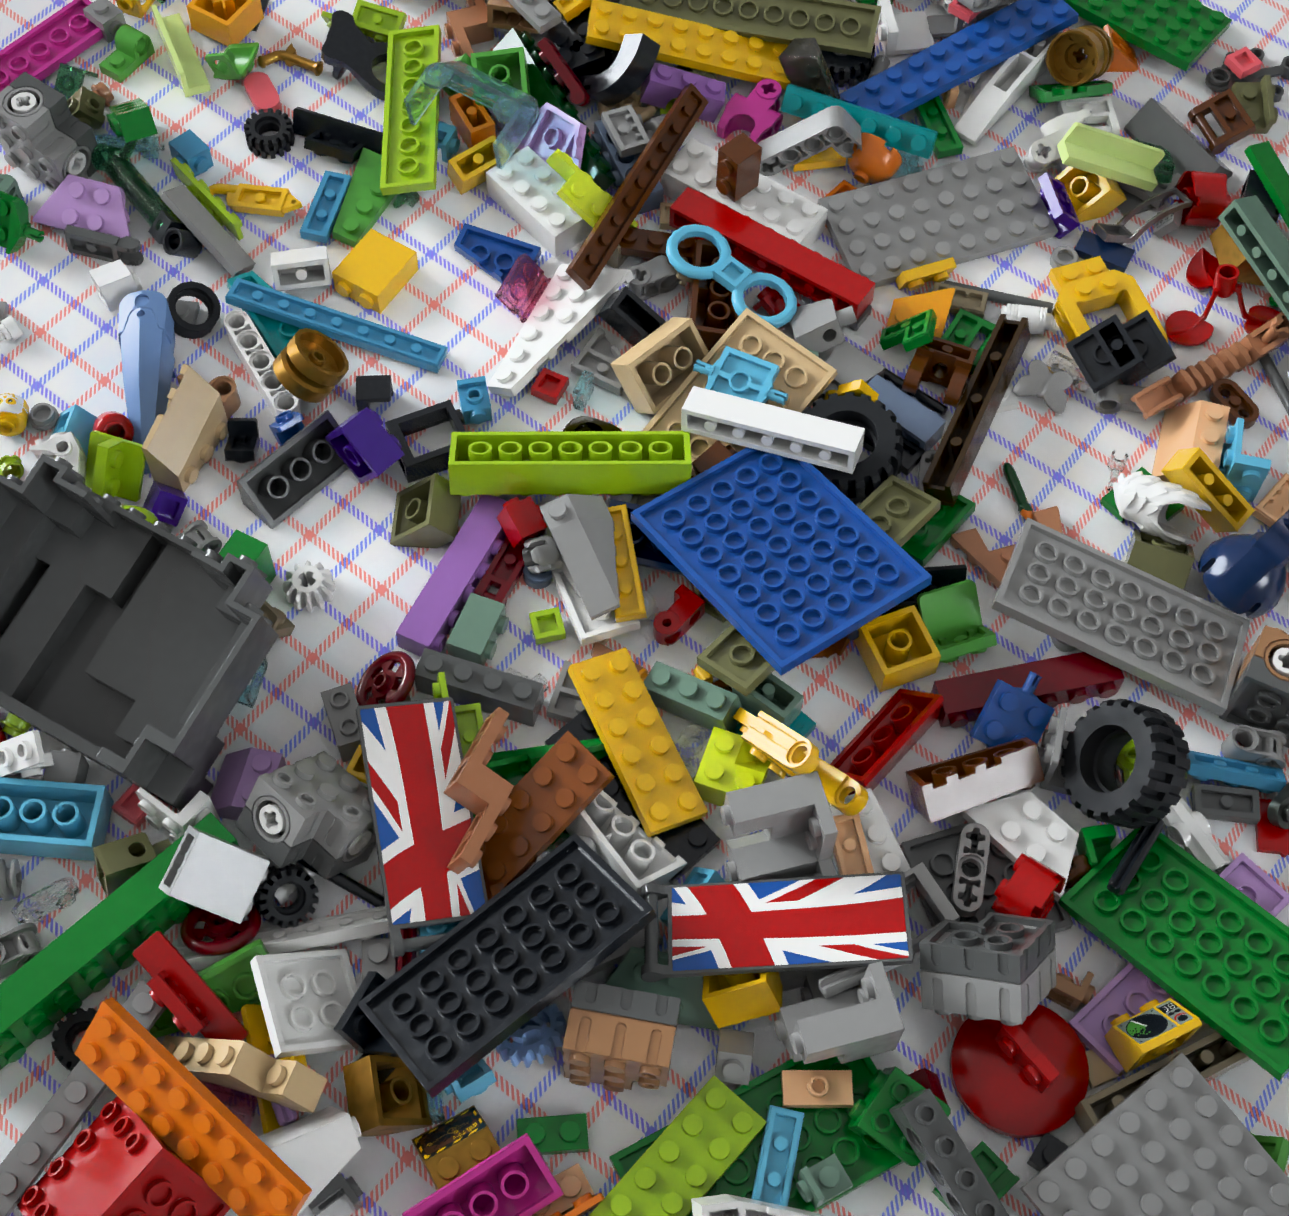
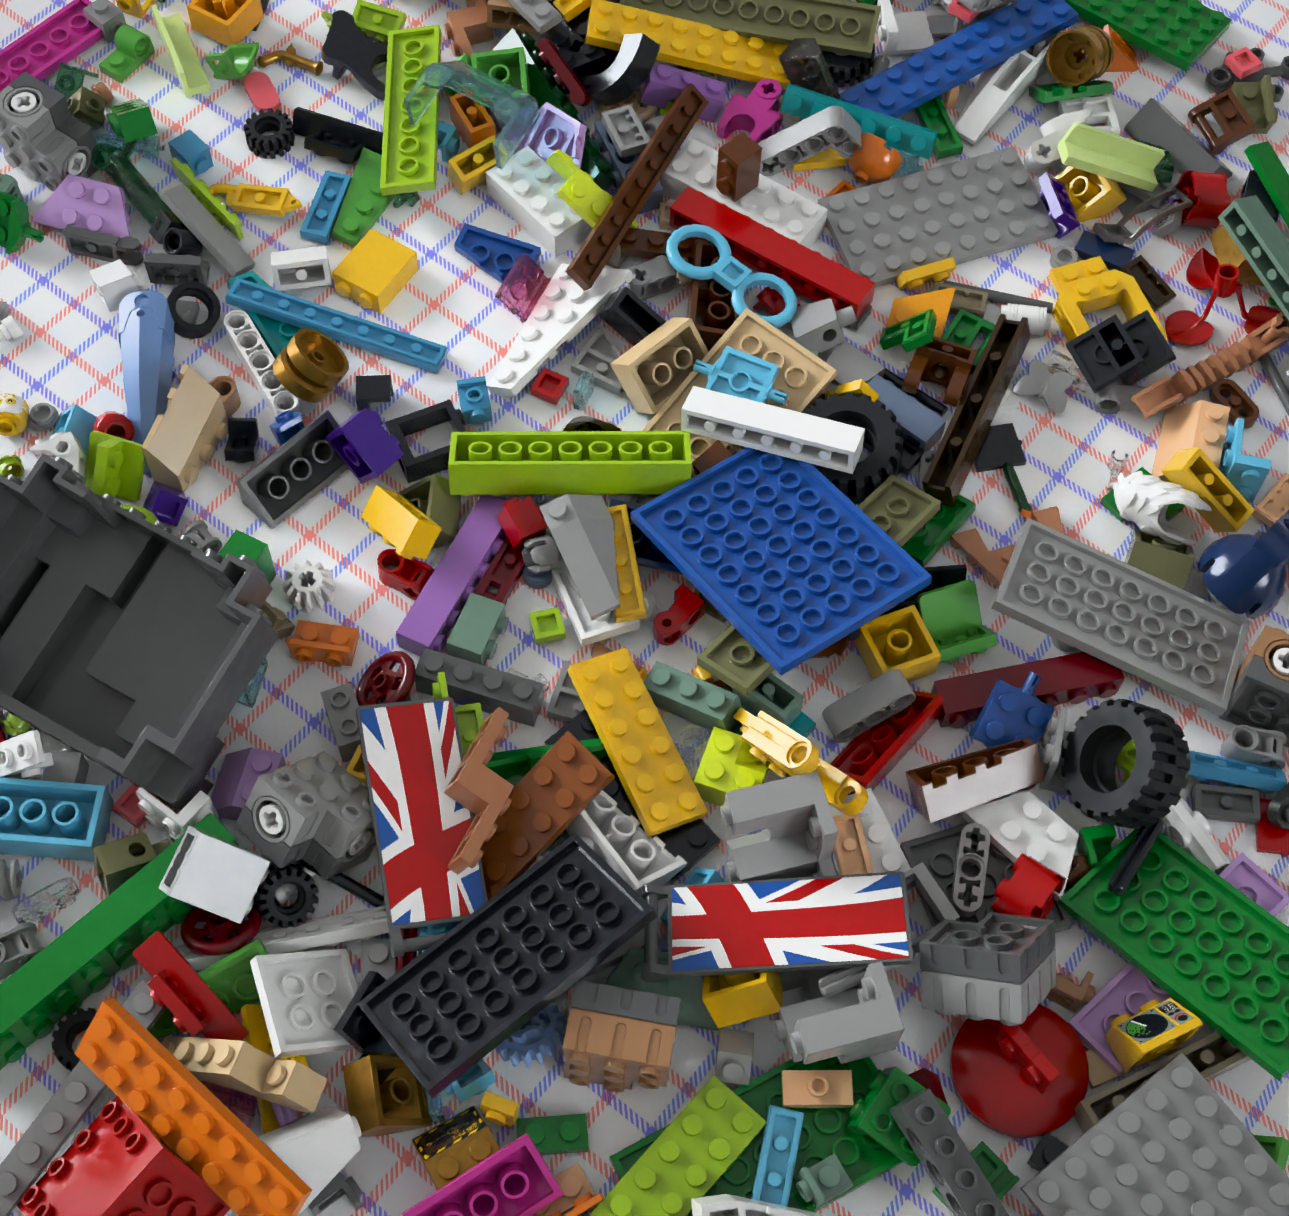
(176, 268): none -> dark grey bracket
(324, 643): none -> orange bracket
(400, 523): none -> yellow brick
(408, 576): none -> red piece
(499, 1110): none -> yellow plate
(868, 705): none -> light grey beam
(999, 447): none -> black piece
(1150, 282): none -> dark brown plate

